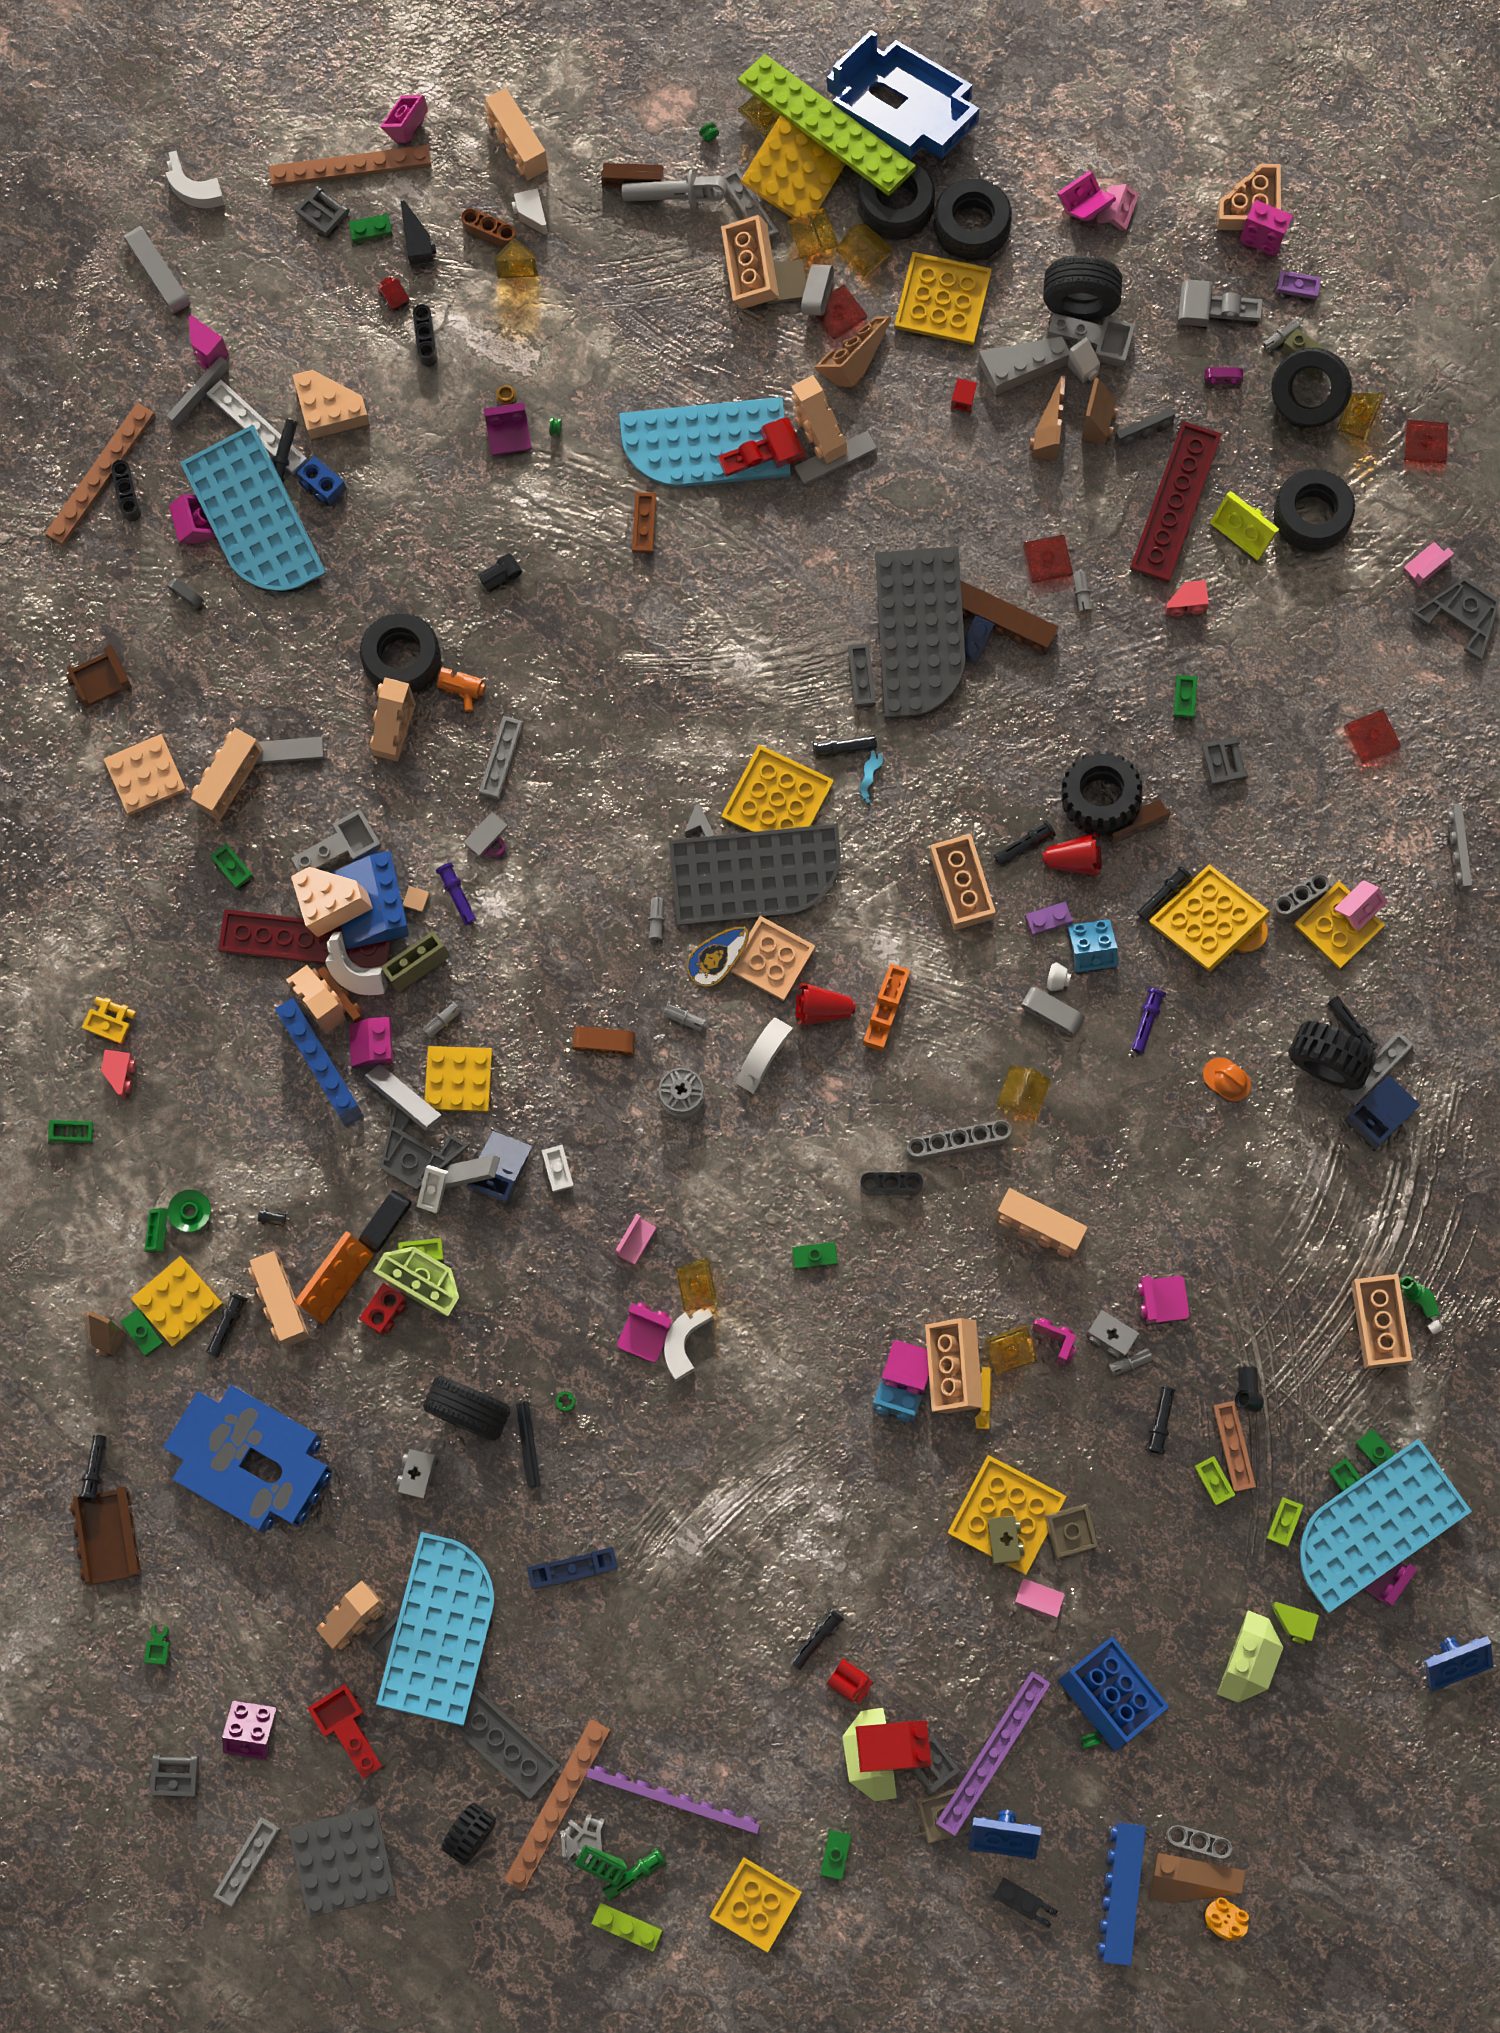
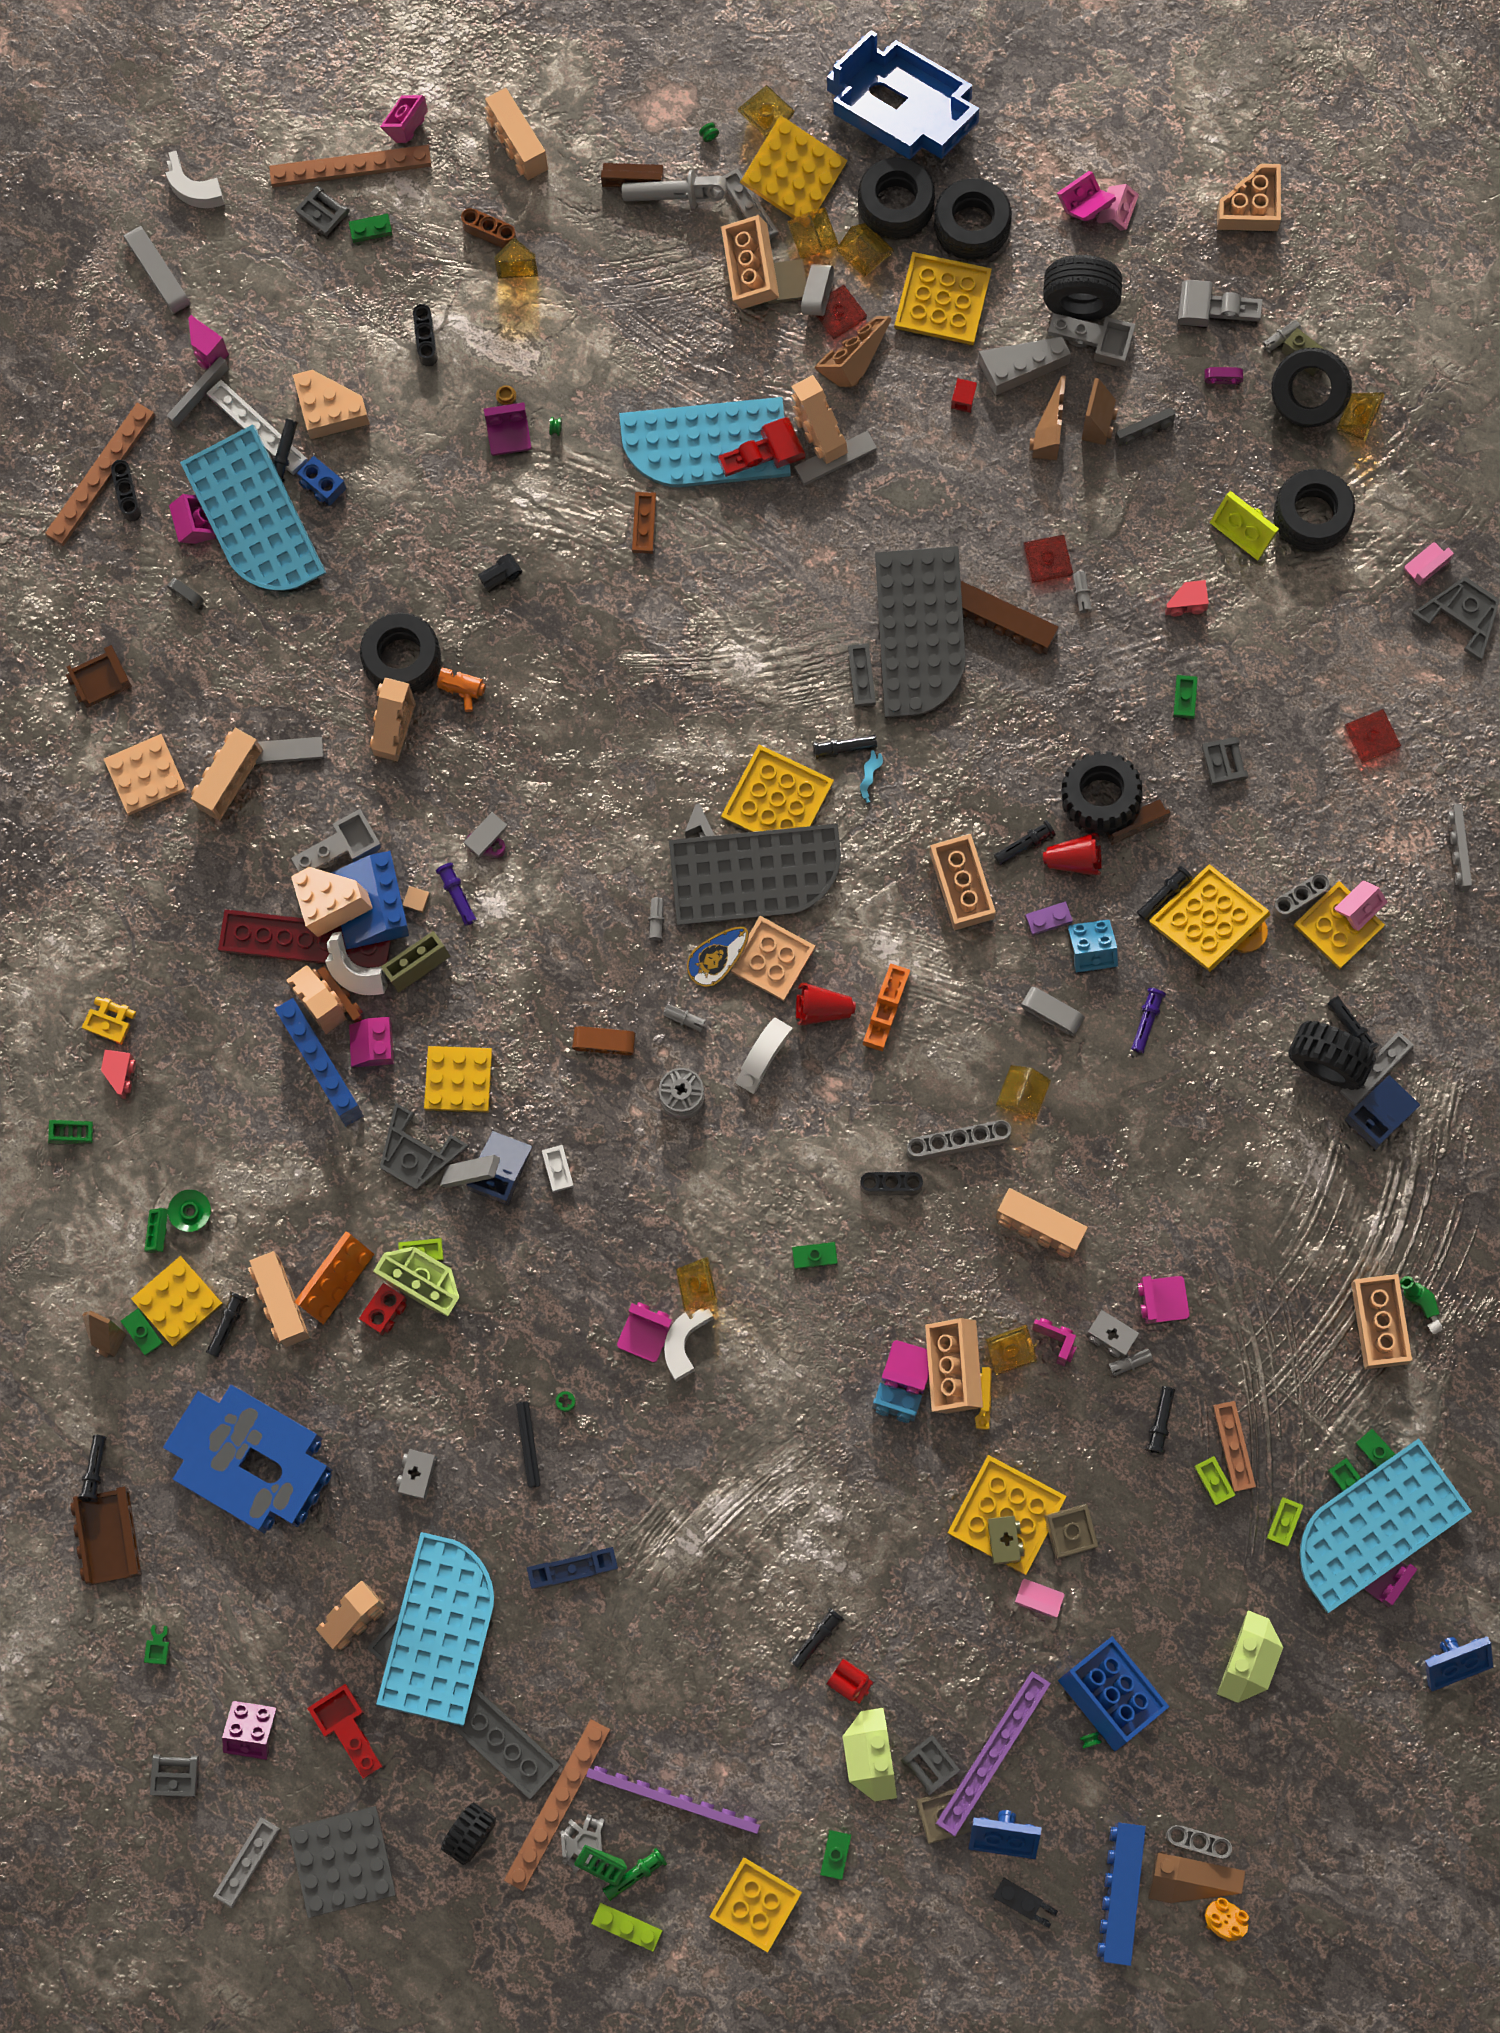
(231, 866): green plate -> none
(271, 1217): black pin -> none
(385, 1221): black beam -> none
(393, 292): red bracket -> none
(402, 1097): tile -> none
(418, 240): black slope -> none
(432, 1189): white plate -> none
(441, 1020): light grey axle -> none
(466, 1408): black tyre -> none
(501, 757): light grey tile -> none
(530, 210): white slope -> none
(635, 1240): bright pink panel -> none
(826, 124): lime plate -> none
(893, 1746): red slope -> none
(977, 638): dark blue plate -> none
(1058, 977): white cone -> none
(1083, 361): white slope -> none
(1175, 501): dark red plate -> none
(1227, 1079): orange piece -> none
(1248, 1394): black piece -> none
(1265, 228): dark pink bracket -> none
(1296, 1622): lime slope -> none
(1298, 284): medium lavender plate -> none
(1426, 441): clear red plate -> none

